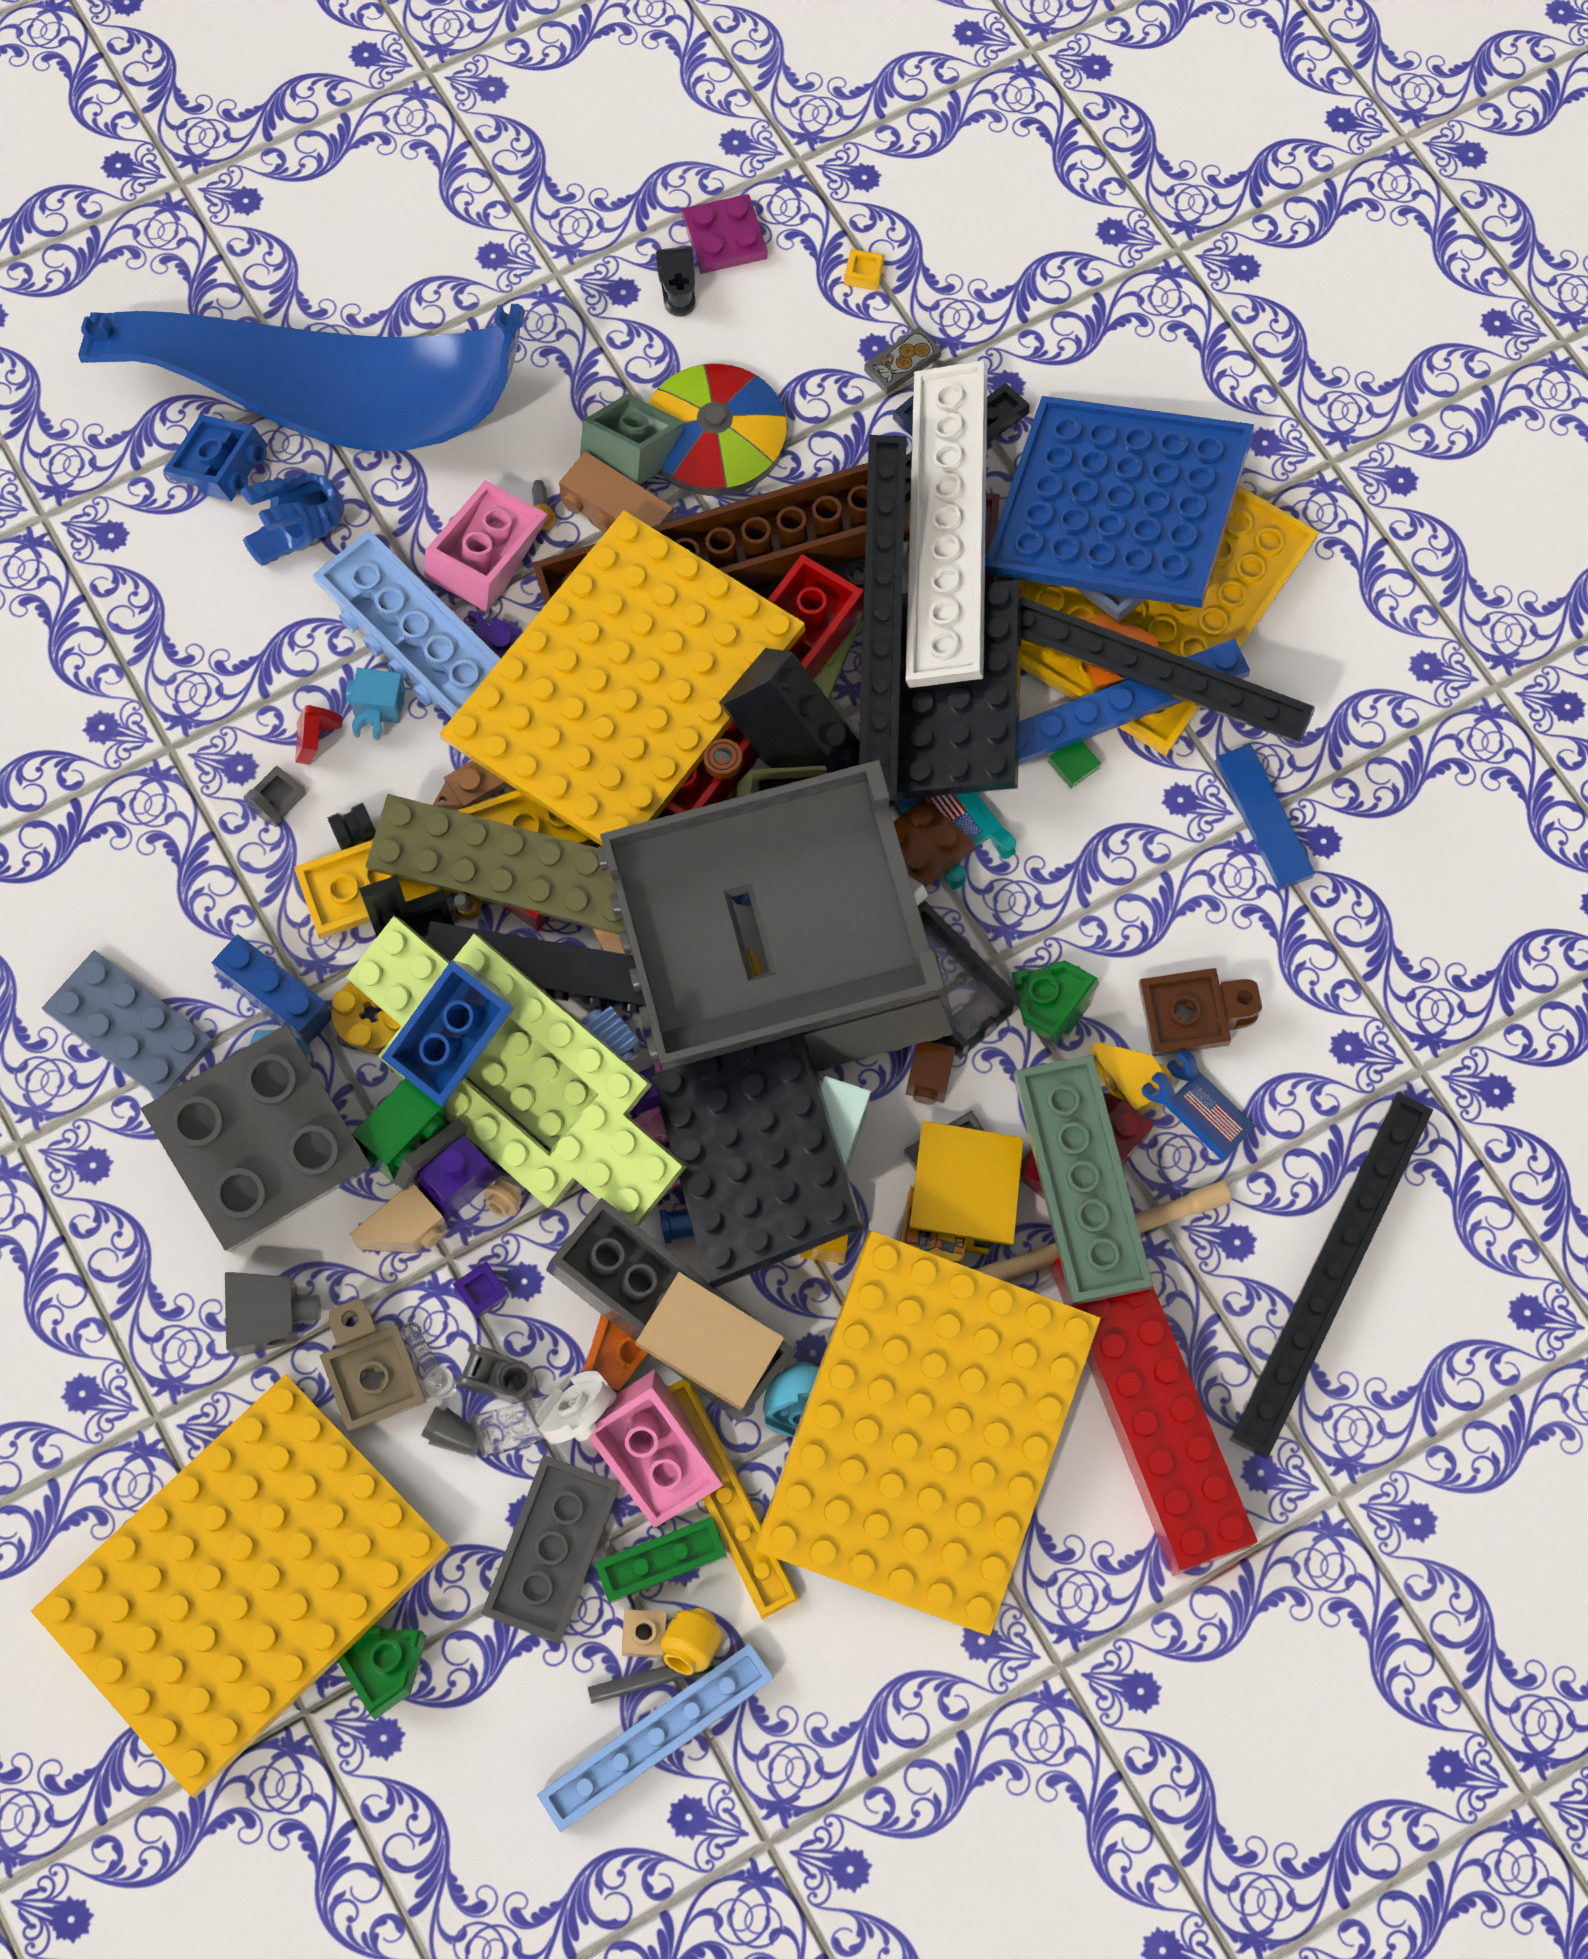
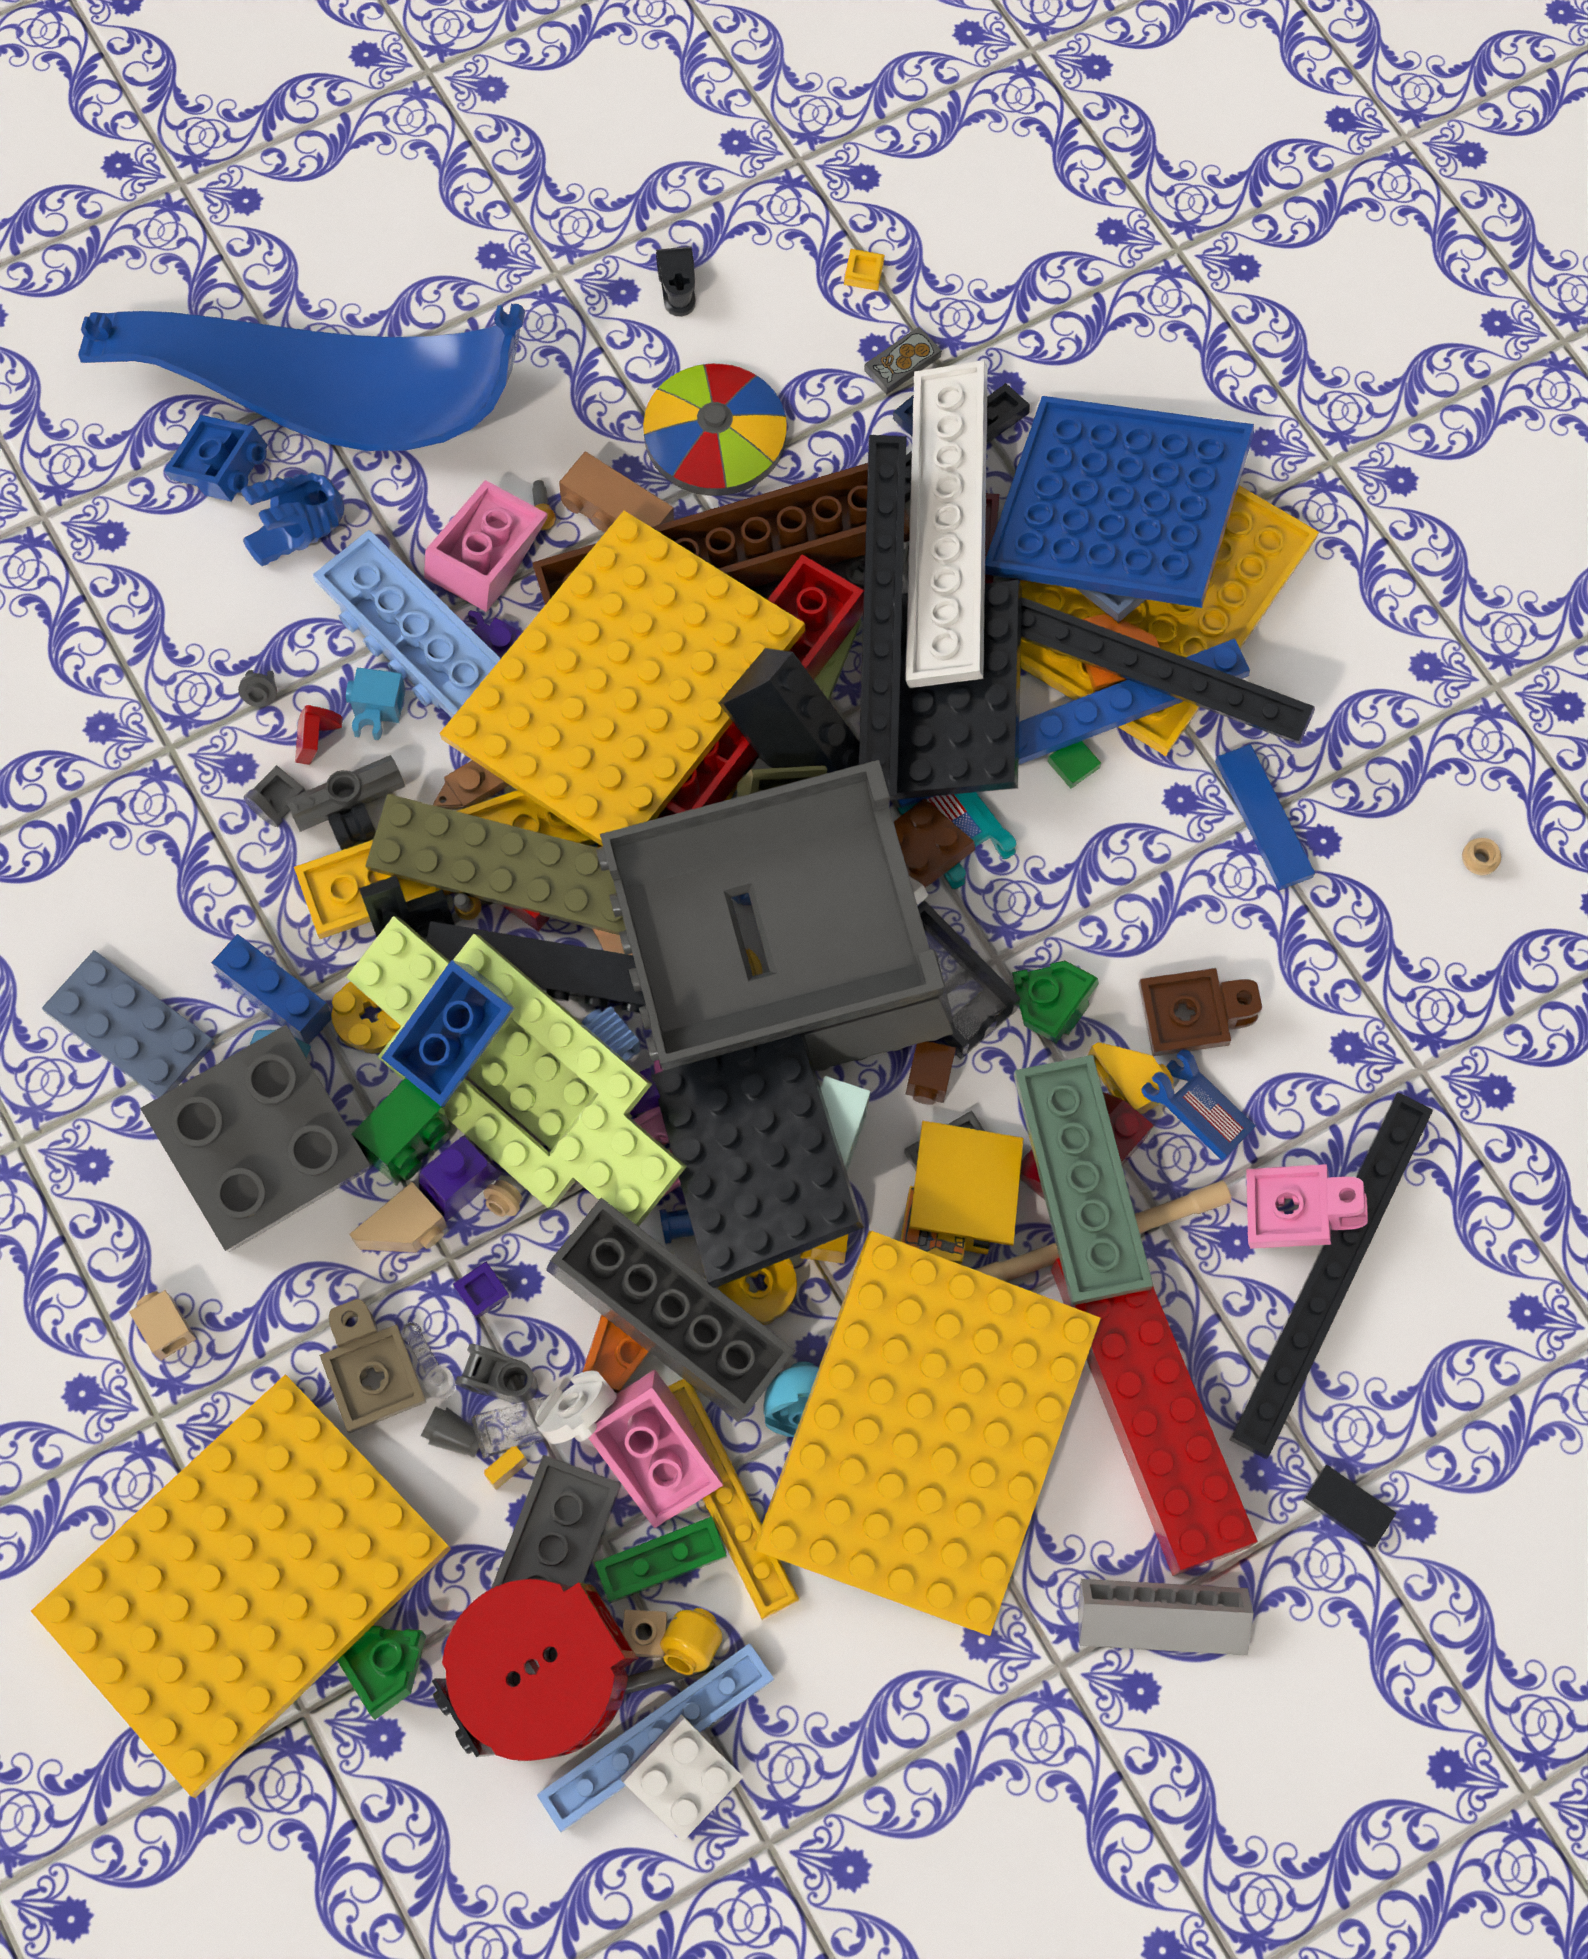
(161, 1324): none -> tan brick
(258, 689): none -> dark grey plate
(264, 1312): dark grey torso -> none
(323, 801): none -> dark grey piece
(413, 1164): dark grey tile -> none
(505, 1467): none -> yellow tile
(533, 1670): none -> red piece
(631, 437): sand green slope -> none
(681, 1777): none -> white plate
(709, 1341): tan tile -> none
(723, 759): dark orange tile -> none
(724, 233): magenta plate -> none
(766, 1304): none -> yellow plate
(1164, 1617): none -> light grey brick
(1322, 1203): none -> bright pink plate
(1349, 1506): none -> black tile
(1485, 847): none -> tan plate

